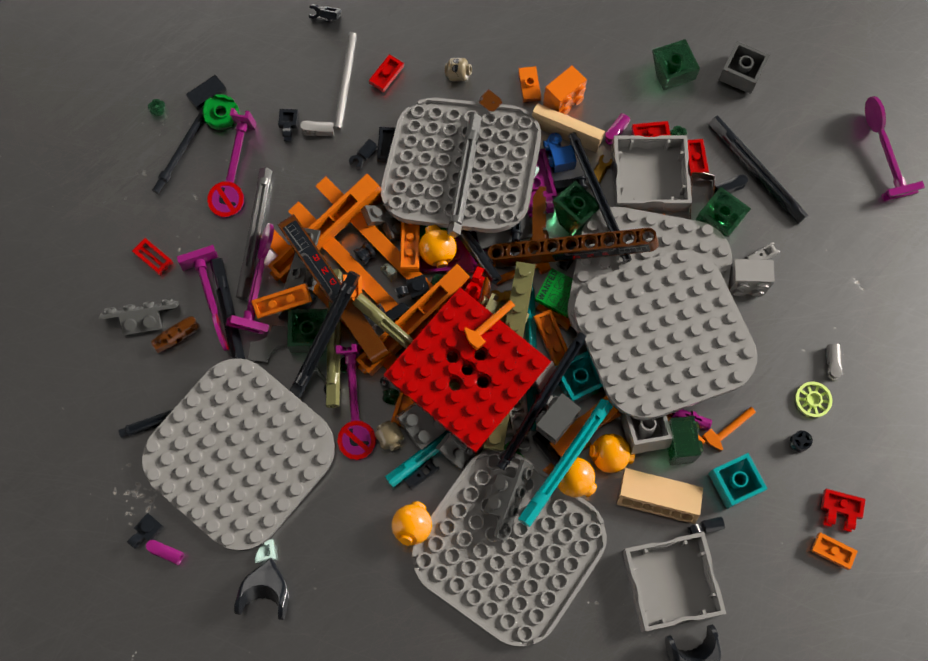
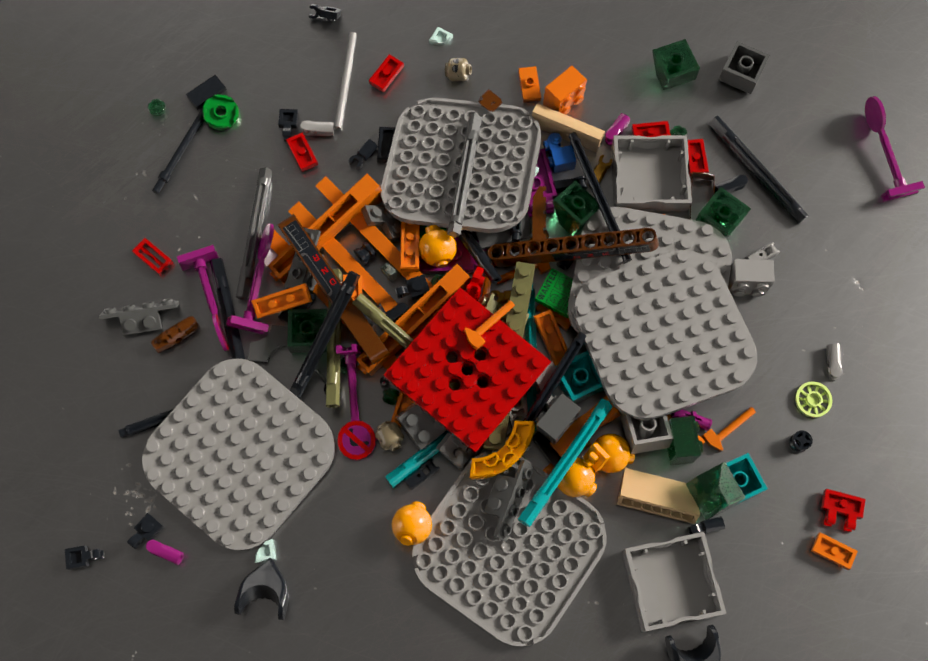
(79, 557): none -> black plate
(226, 197): magenta piece -> none
(302, 152): none -> red plate
(440, 37): none -> light aqua tile
(507, 455): none -> light orange tile
(595, 457): none -> light orange tile
(715, 491): none -> clear green slope

